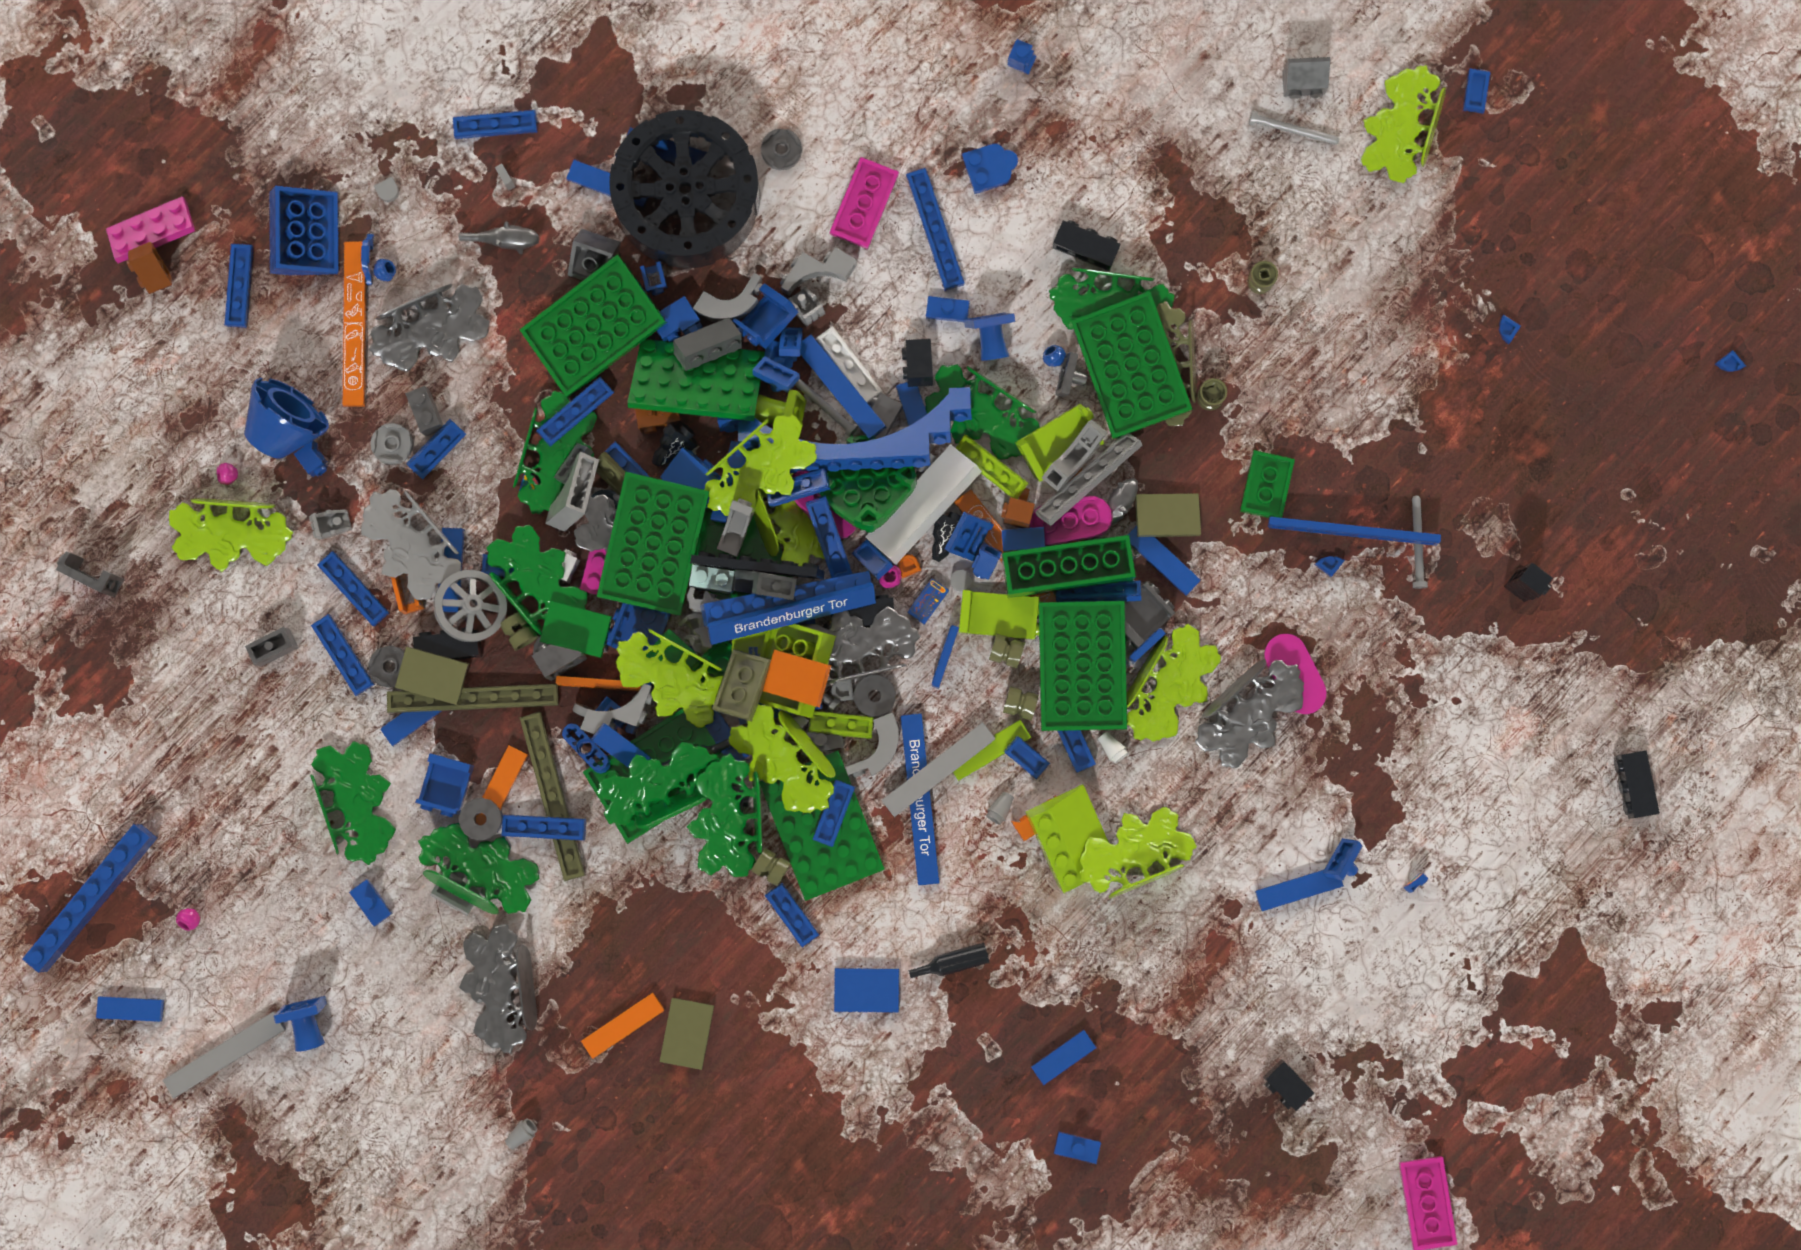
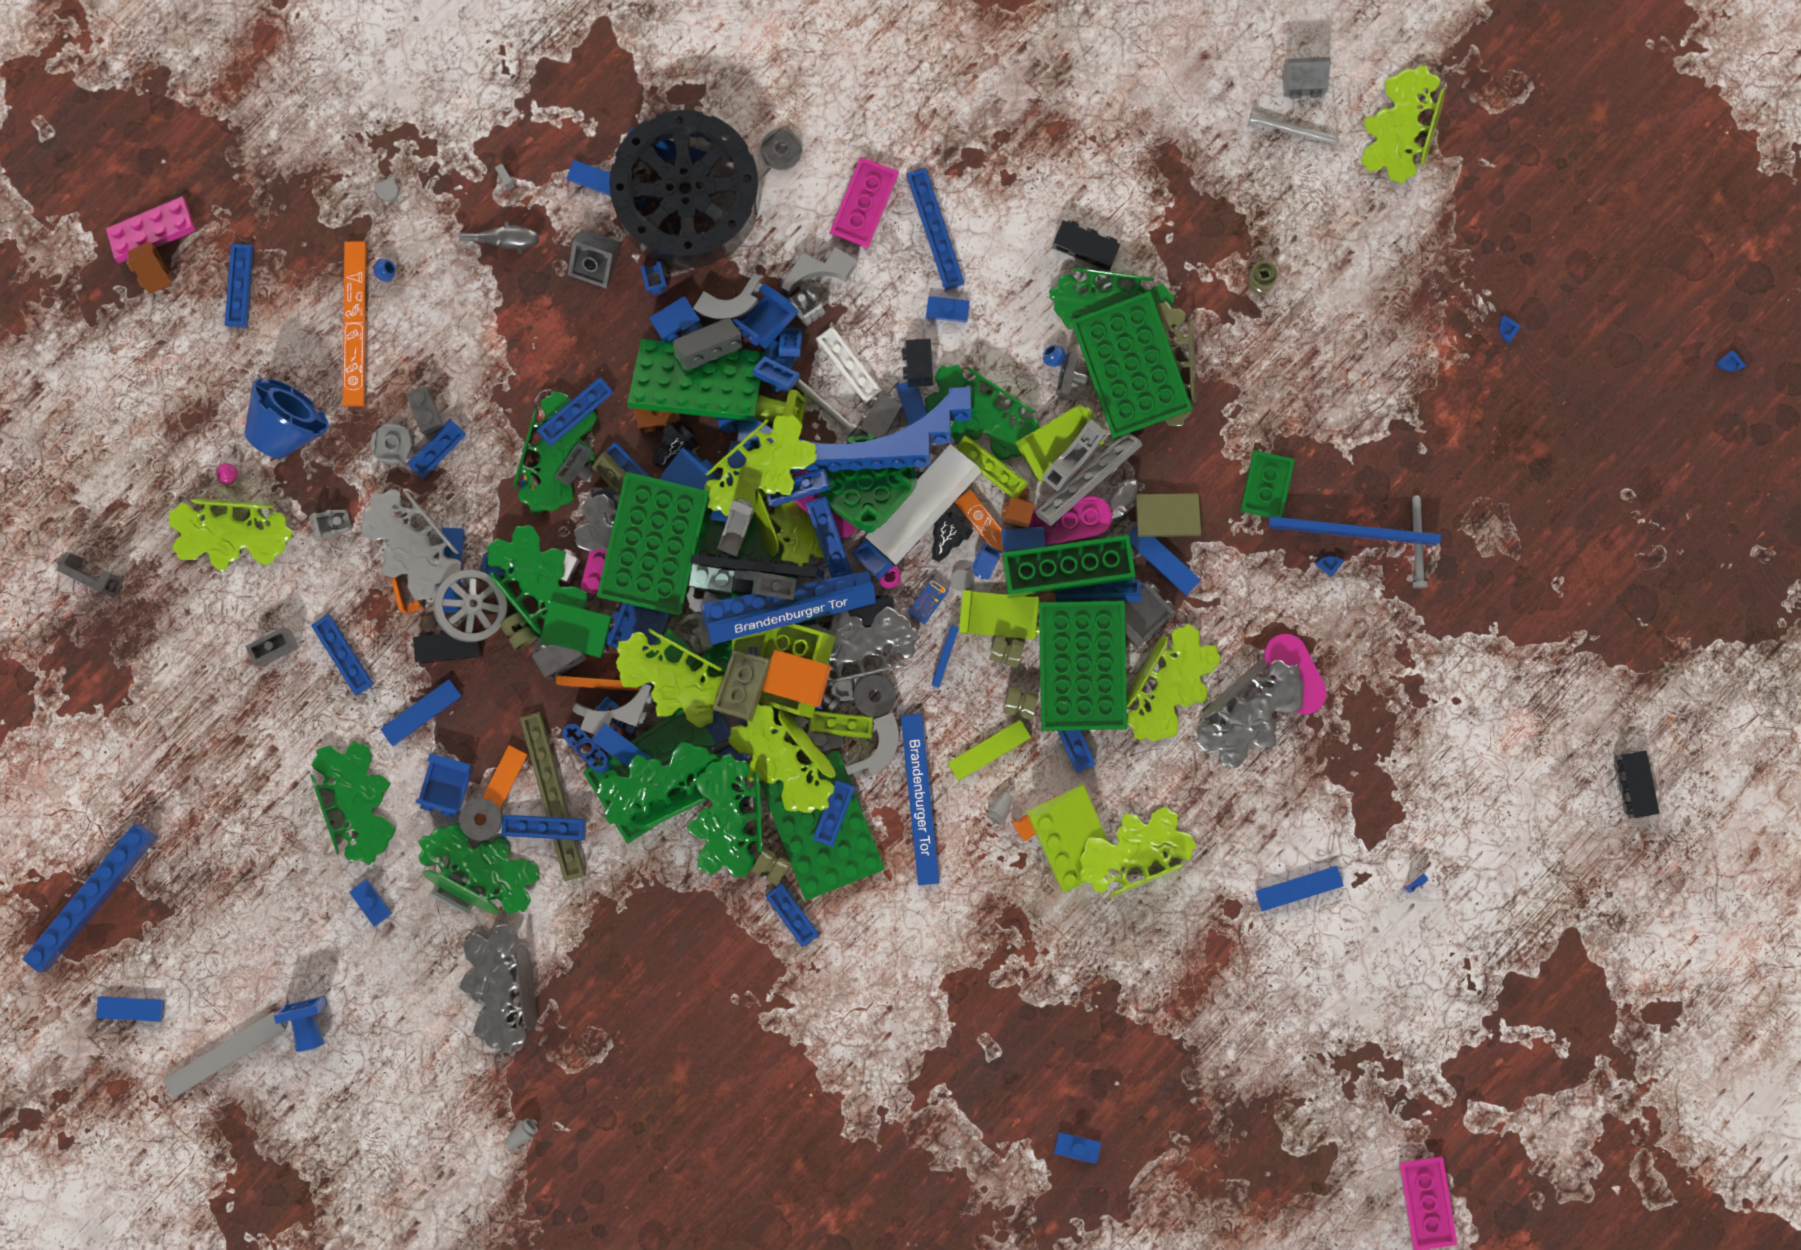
(188, 919): dark pink piece -> none
(303, 231): blue slope -> none
(312, 459): blue window -> none
(353, 588): blue tile -> none
(367, 245): blue helmet -> none
(377, 665): flat silver tile -> none
(432, 675): olive tile -> none
(434, 329): flat silver plant -> none
(477, 699): olive tile -> none
(495, 124): blue tile -> none
(575, 494): light grey arch -> none
(593, 326): green plate -> none
(622, 1025): orange tile -> none
(687, 1033): olive tile -> none
(841, 388): blue tile -> none
(866, 990): blue tile -> none
(908, 566): orange tile -> none
(938, 769): light grey tile -> none
(954, 961): black piece -> none
(965, 534): blue plate -> none
(989, 167): blue plate -> none
(991, 334): blue plant -> none
(1021, 57): blue window -> none
(1026, 757): blue tile -> none
(1063, 1057): blue tile -> none
(1114, 749): white cone -> none
(1146, 645): blue tile -> none
(1212, 394): olive wheel -> none
(1288, 1086): black brick -> none
(1343, 860): blue tile -> none
(1476, 91): blue tile -> none
(1529, 582): black brick -> none

